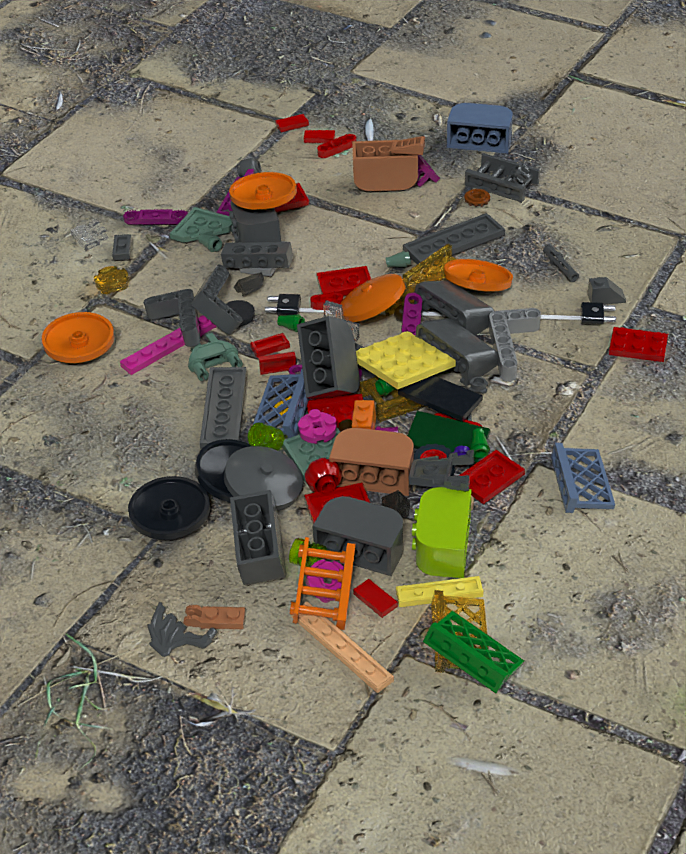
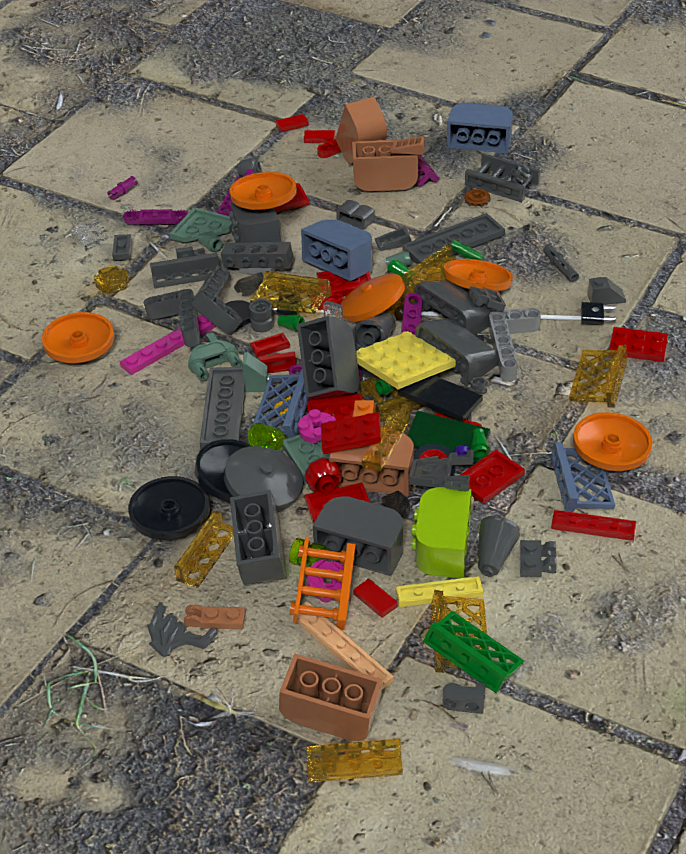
(122, 188): none -> magenta pin
(183, 267): none -> dark grey fence
(188, 252): none -> dark grey plate
(199, 550): none -> clear yellow fence
(255, 374): none -> sand green slope
(261, 315): none -> dark grey wheel
(291, 285): none -> clear yellow fence
(329, 698): none -> nougat brick
(337, 248): none -> sand blue brick
(351, 433): none -> red plate
(354, 763): none -> clear yellow fence
(356, 214): none -> dark grey brick
(360, 122): none -> nougat brick
(373, 329): none -> dark grey cone
(391, 432): none -> clear yellow fence
(396, 239): none -> dark grey slope
(398, 268): none -> green cone
(464, 698): none -> dark grey leg
(466, 251): none -> green pin
(487, 296): none -> dark grey plate
(495, 543): none -> dark grey cone
(530, 558): none -> dark grey plate
(593, 525): none -> red tile
(612, 441): none -> orange dish
(613, 376): none -> clear yellow fence

